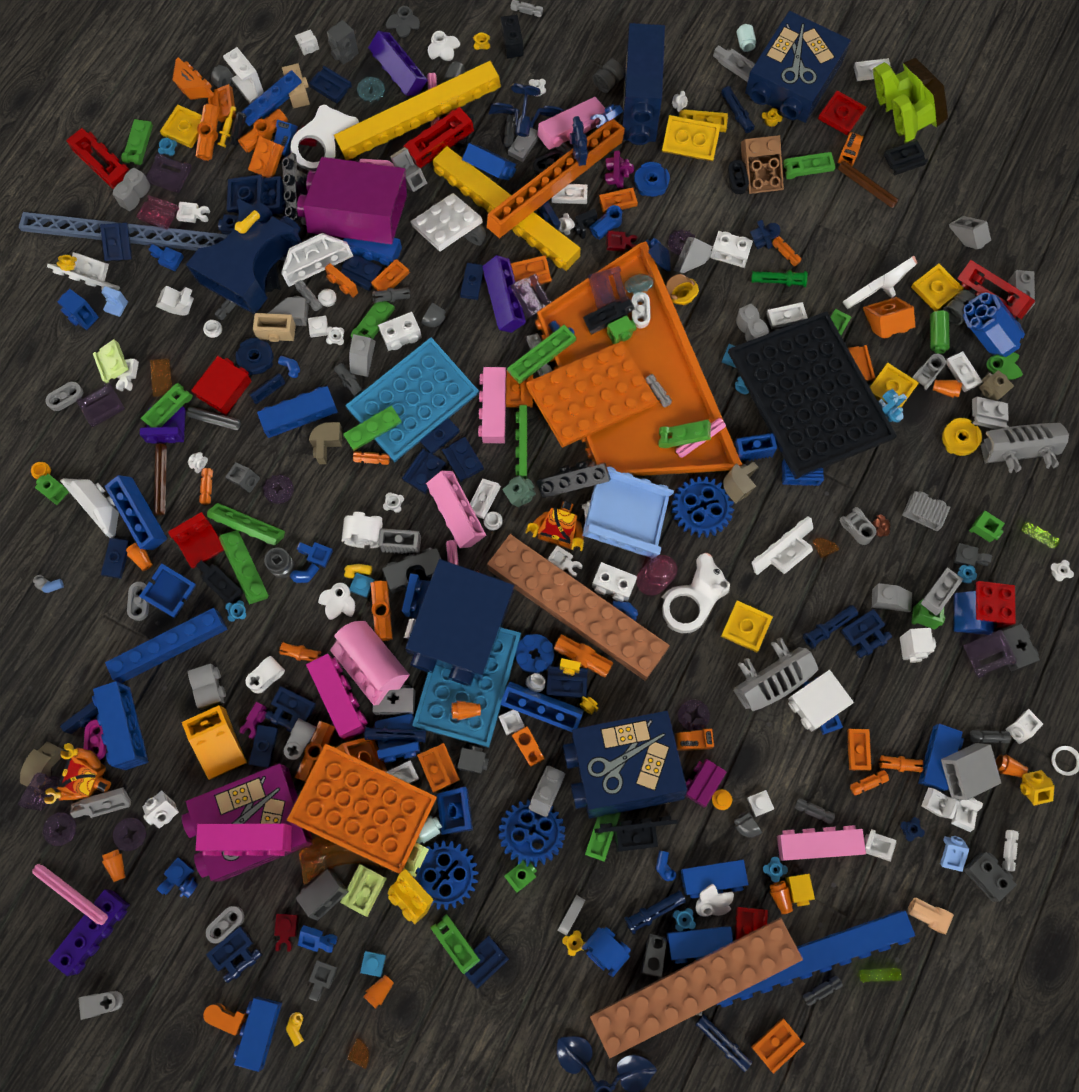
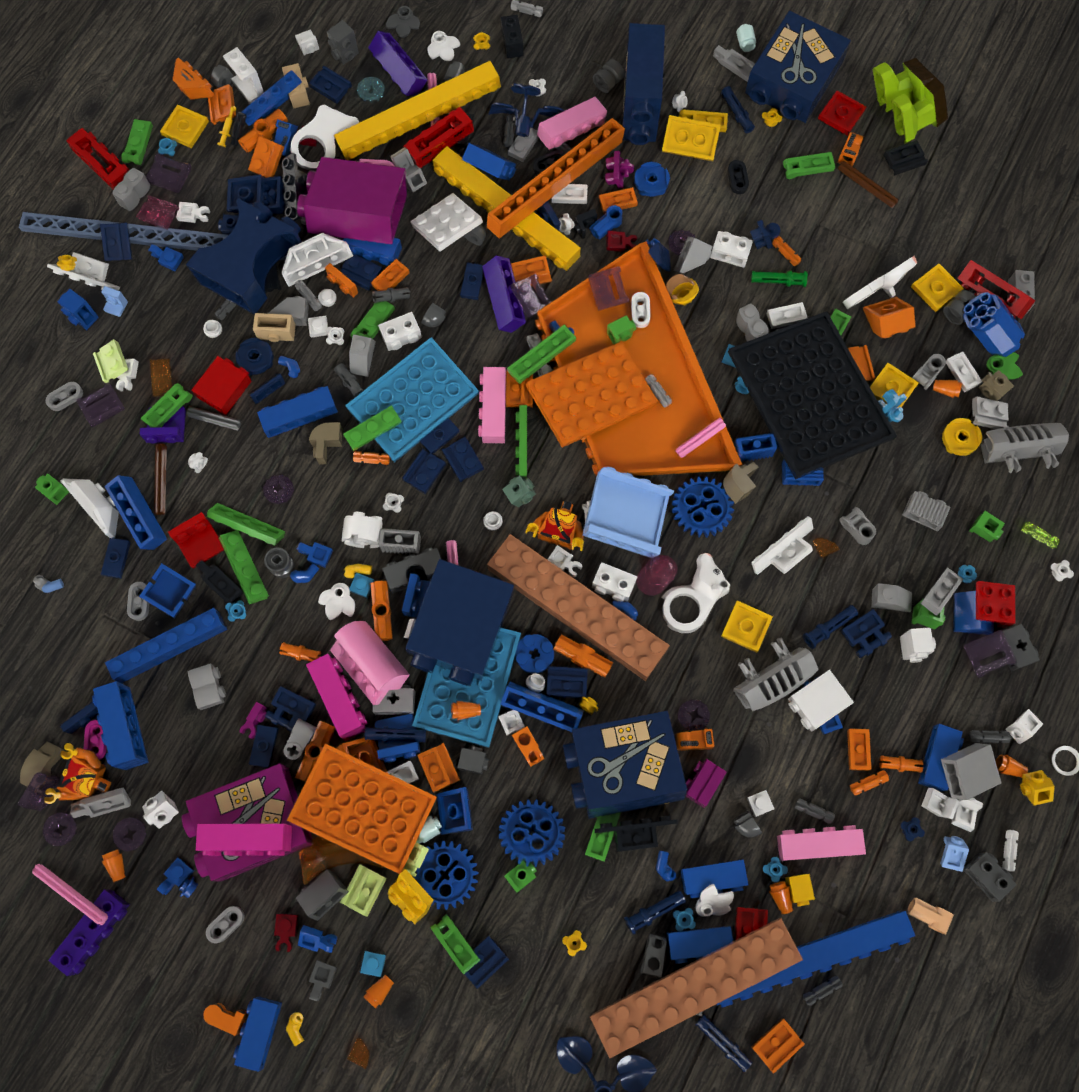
(39, 469): light orange plate -> none
(97, 1004): light grey piece -> none
(139, 557): orange cone -> none
(175, 301): white brick -> none
(206, 141): orange piece -> none
(206, 486): orange axle -> none
(214, 741): light orange slope -> none
(231, 948): dark blue plate -> none
(242, 477): dark grey bracket -> none
(244, 226): yellow arm -> none
(265, 674): white piece -> none
(455, 509): bright pink brick -> none
(484, 497): white plate -> none
(546, 791): light grey brick -> none
(570, 667): yellow plate -> none
(571, 915): light grey beam -> none
(574, 478): black bracket -> none
(579, 141): dark blue plate -> none
(602, 317): black hinge -> none
(606, 950): blue brick -> none
(610, 113): blue plate -> none
(639, 283): clear light blue gear -> none
(685, 434): bright green plate -> none
(722, 799): light orange plate -> none
(763, 164): medium nougat slope -> none
(864, 69): white plate -> none
(879, 845): white bracket -> none
(880, 975): clear neon green axle -> none
(882, 526): copper plant -> none
(939, 331): bright green brick -> none
(969, 555): dark grey plate -> none
(971, 231): light grey slope -> none

